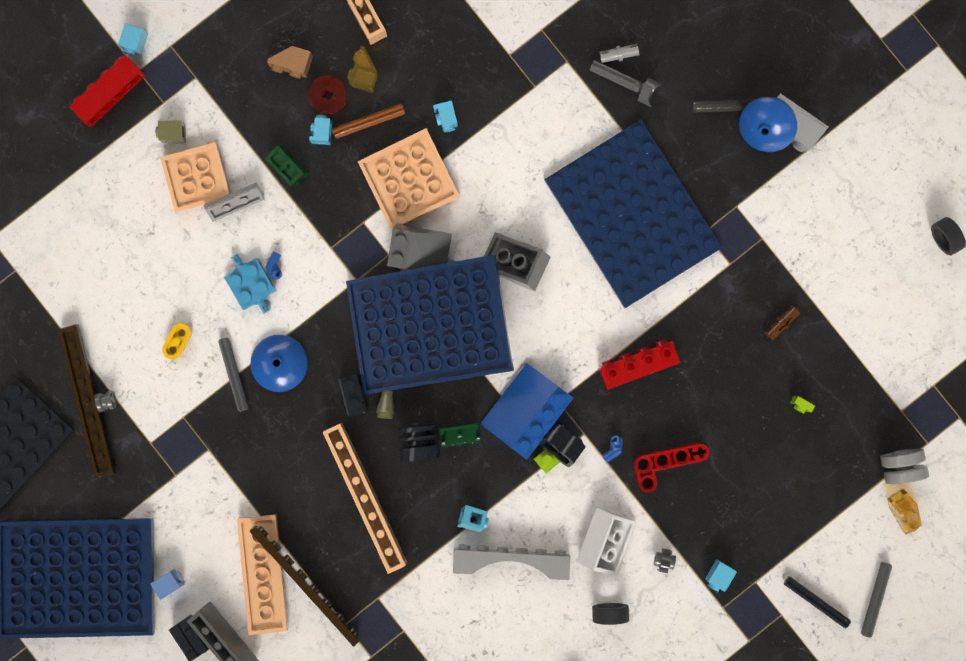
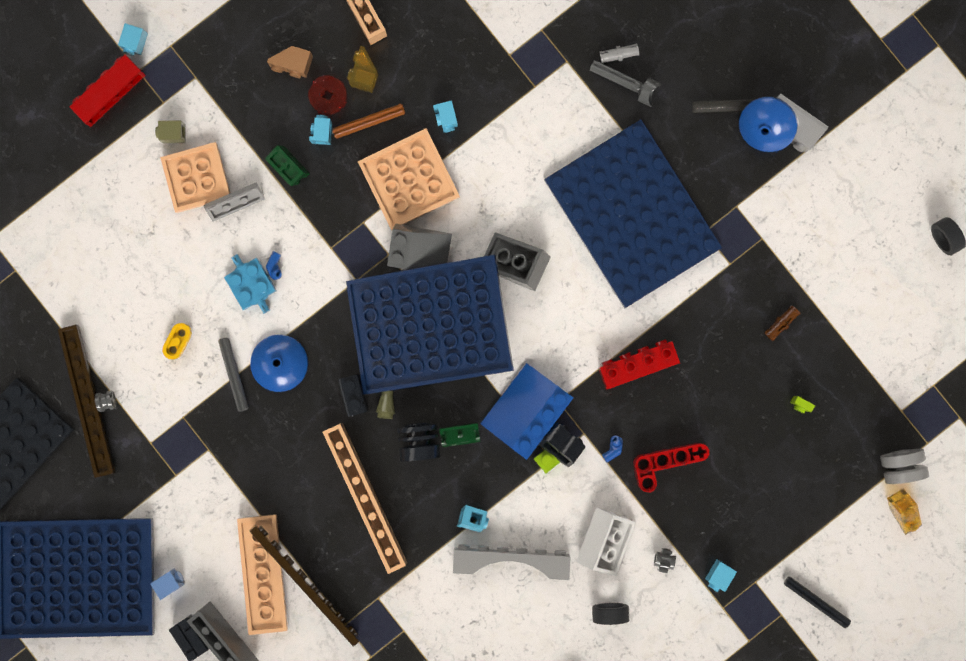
(876, 599): dark grey axle -> none

